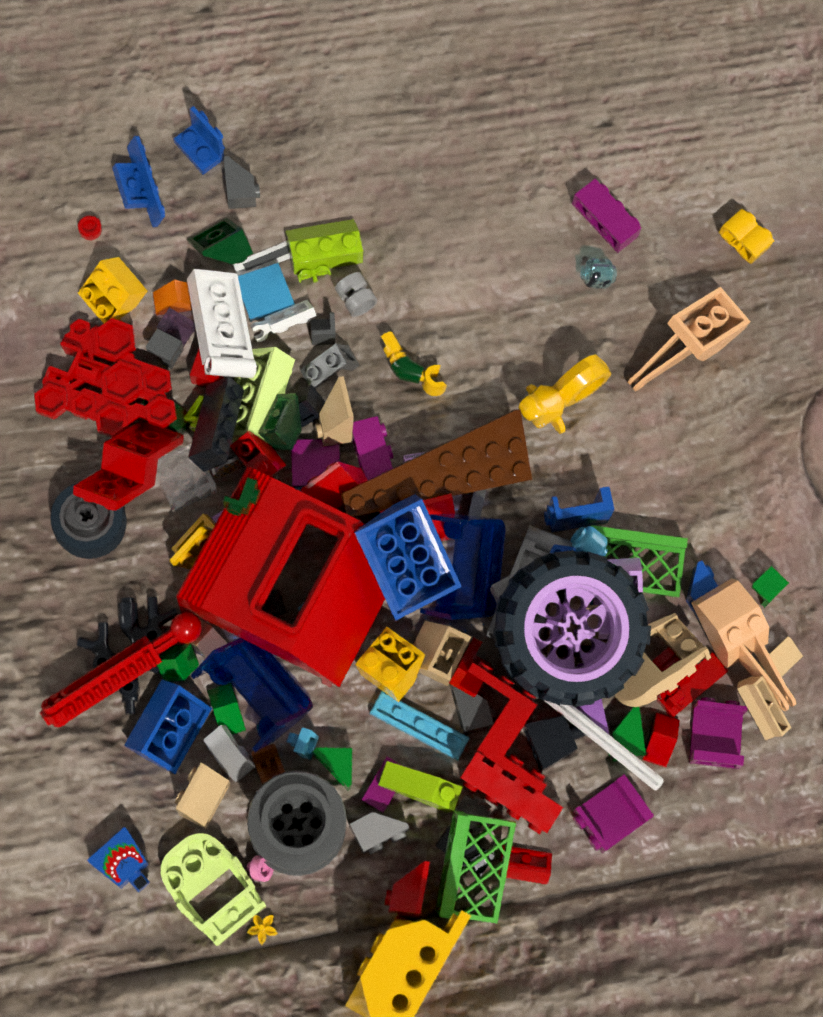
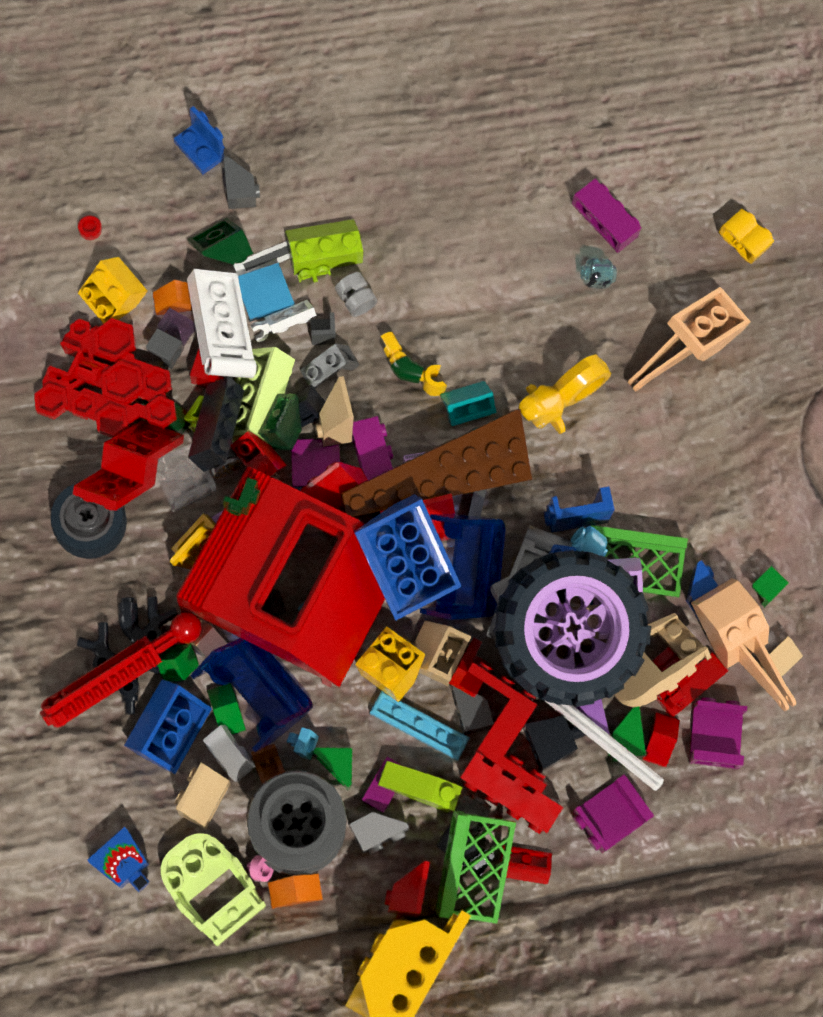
(137, 183): blue bracket -> none
(262, 927): yellow plant -> none
(295, 890): none -> orange slope
(469, 403): none -> teal panel
(763, 707): tan piece -> none

